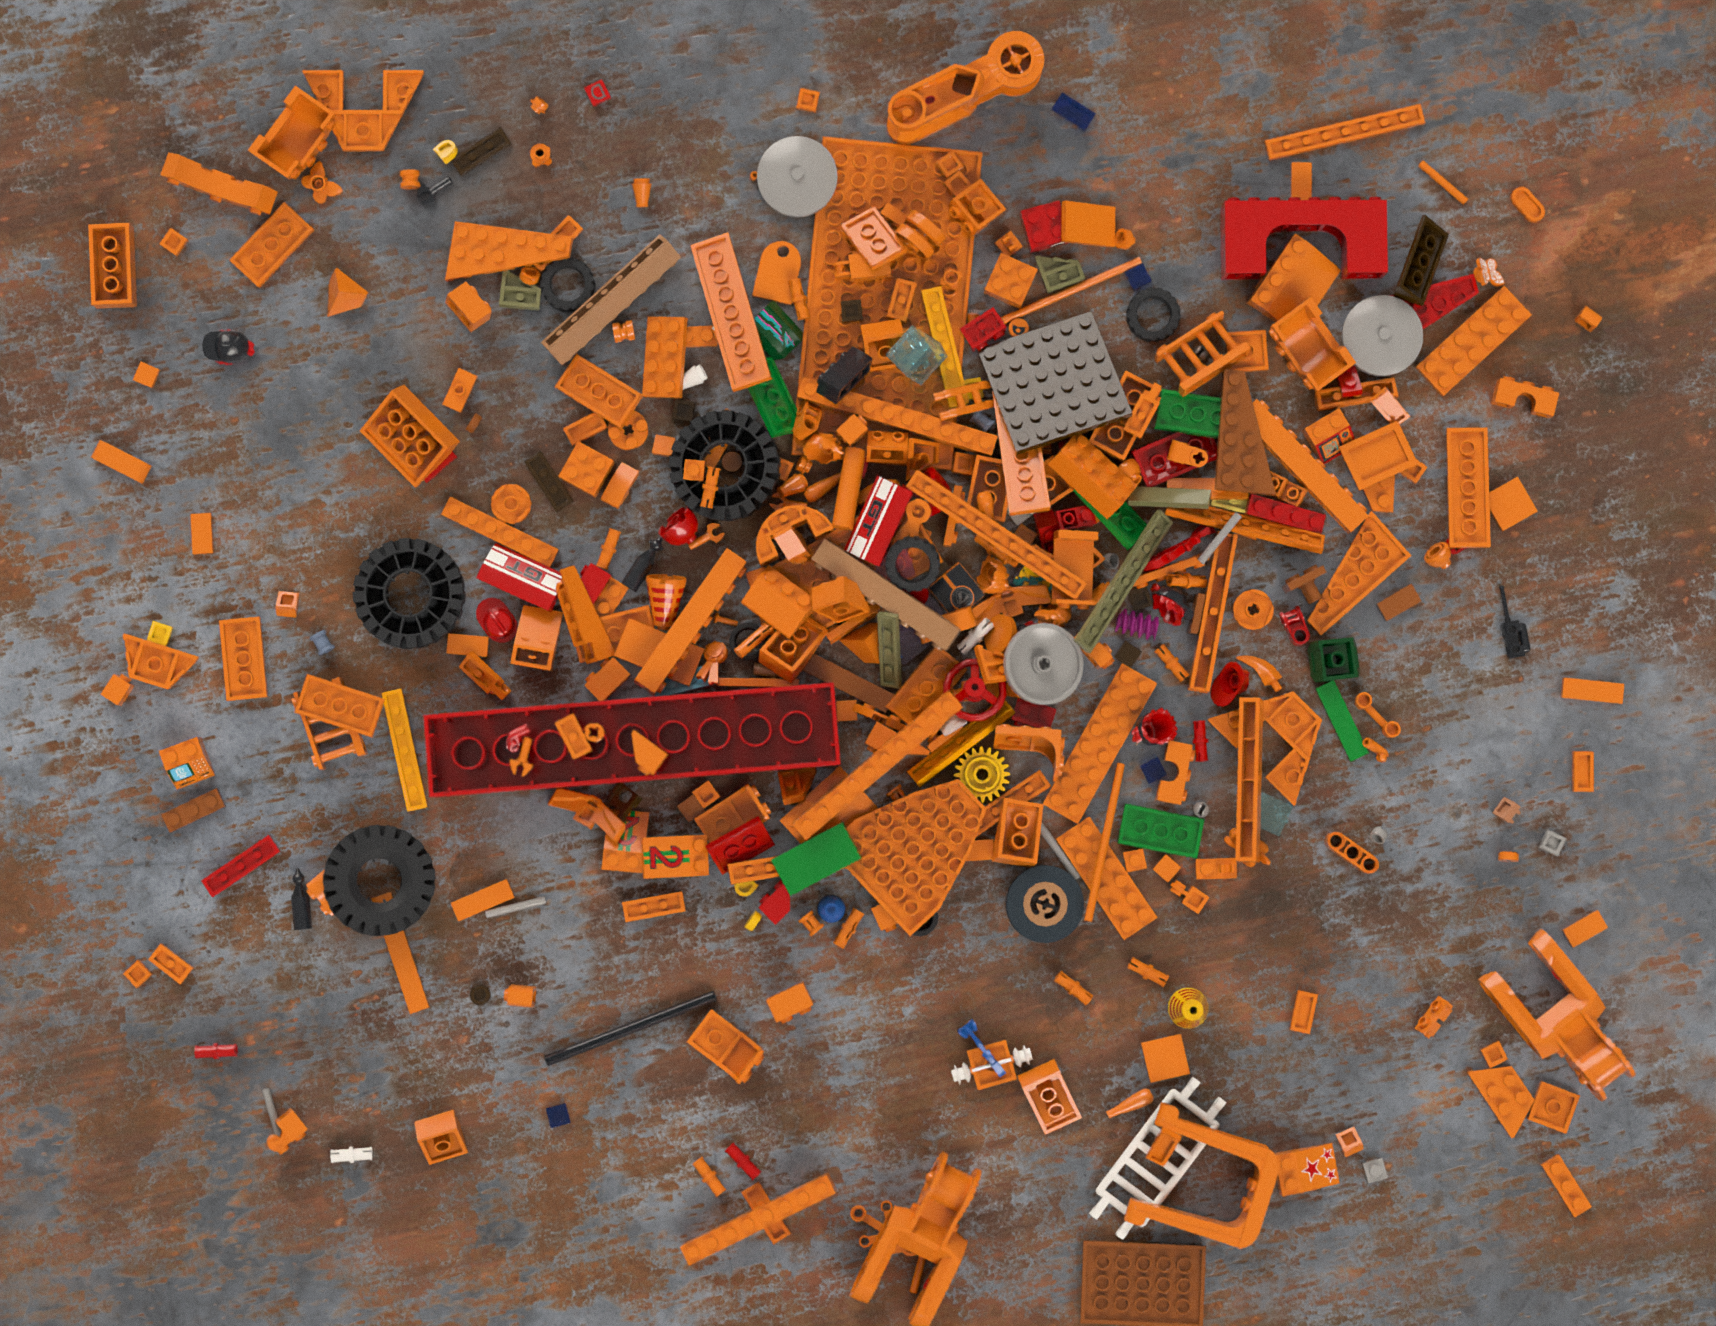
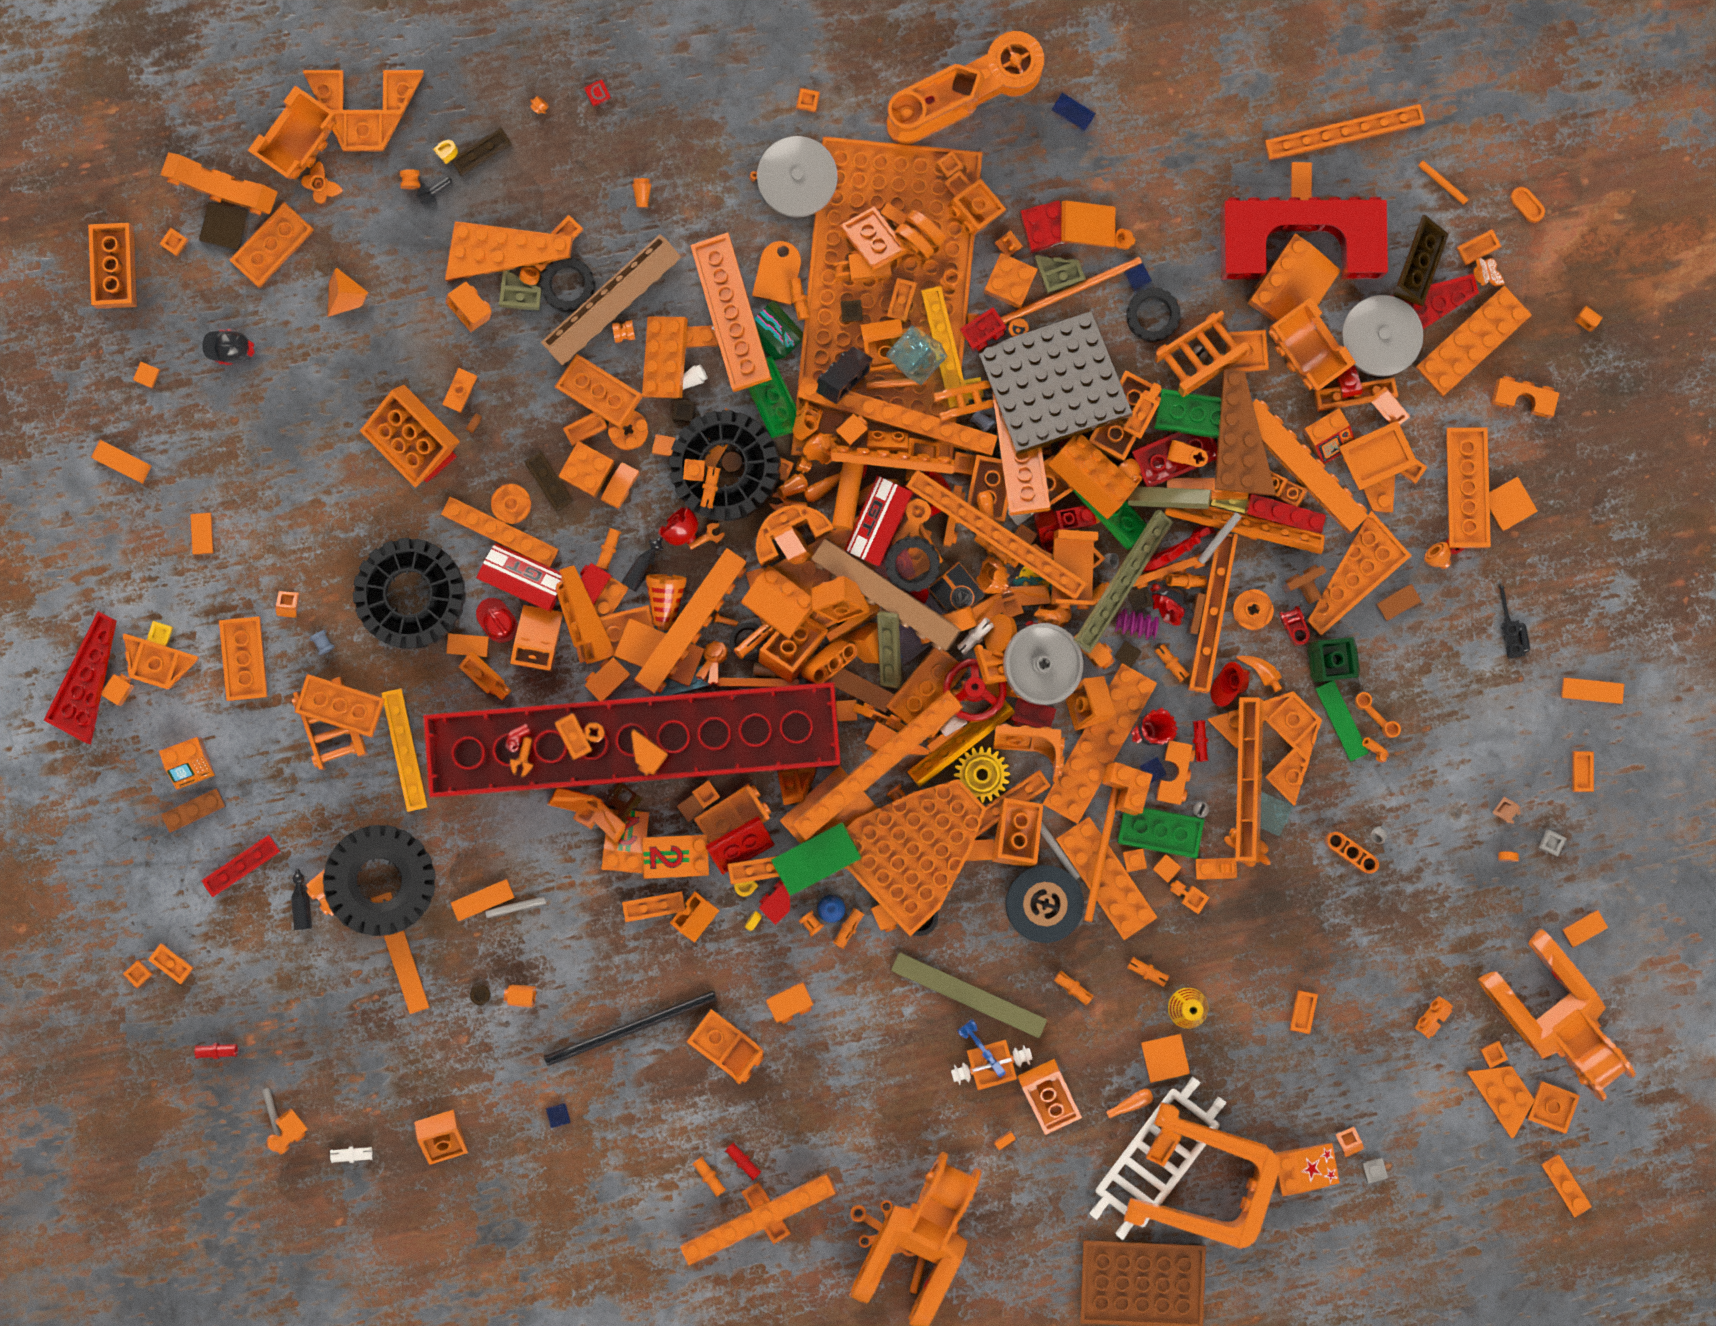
(80, 693): none -> red wing
(223, 226): none -> dark brown tile
(544, 159): orange brick -> none
(695, 917): none -> orange brick
(829, 661): none -> orange beam
(891, 383): none -> orange bar
(899, 460): none -> orange plate
(969, 995): none -> olive tile
(1004, 1140): none -> orange tile
(1090, 703): none -> orange slope
(1132, 786): none -> orange brick
(1478, 247): none -> orange tile

